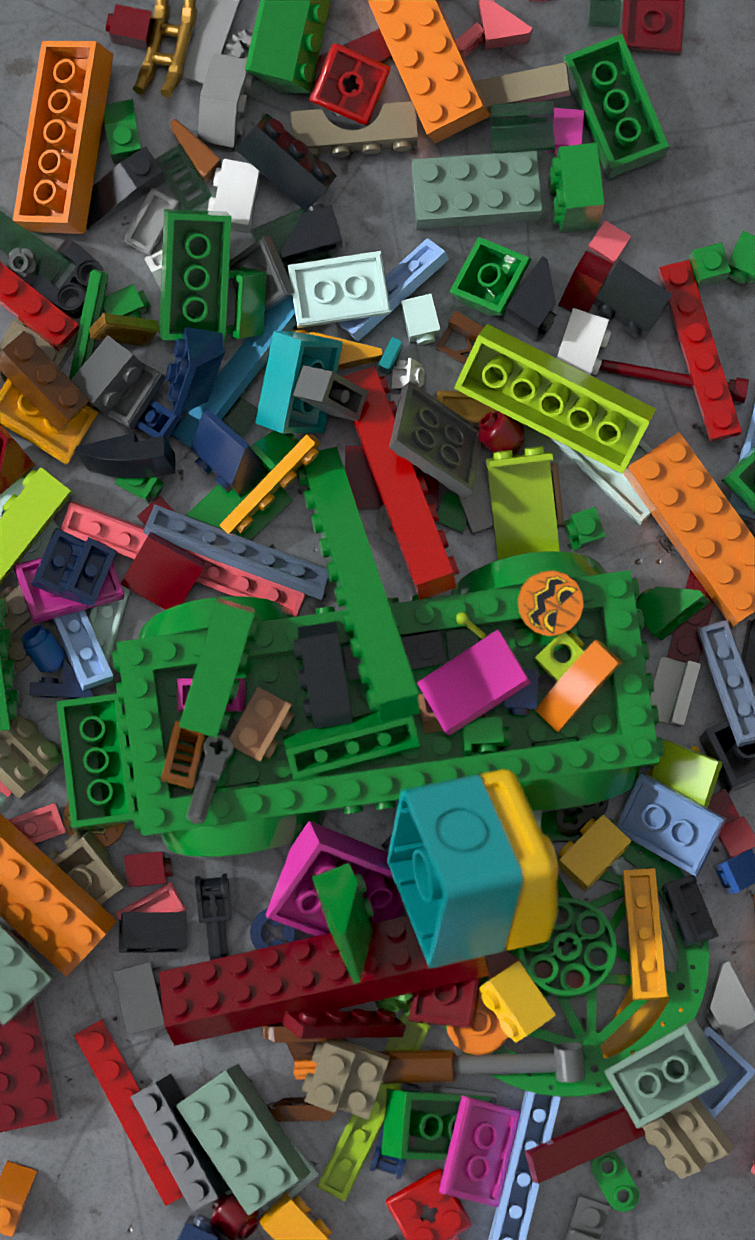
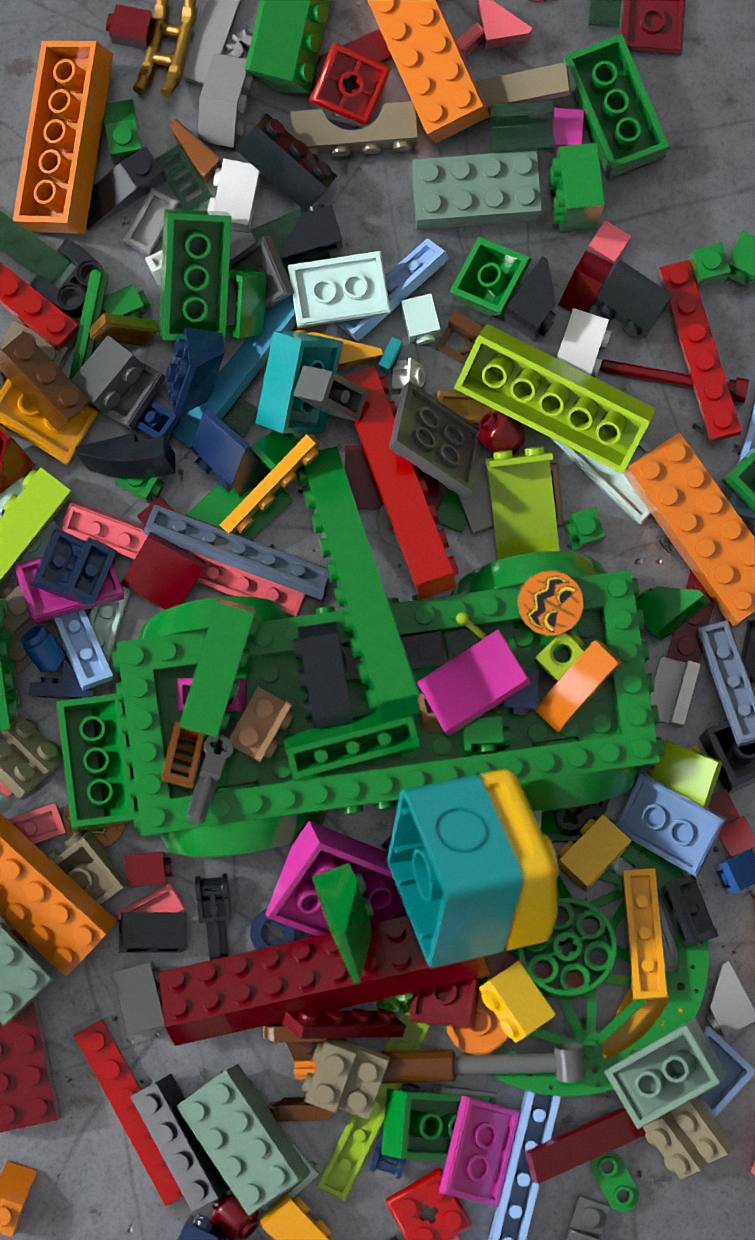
(29, 262): dark grey plate -> none

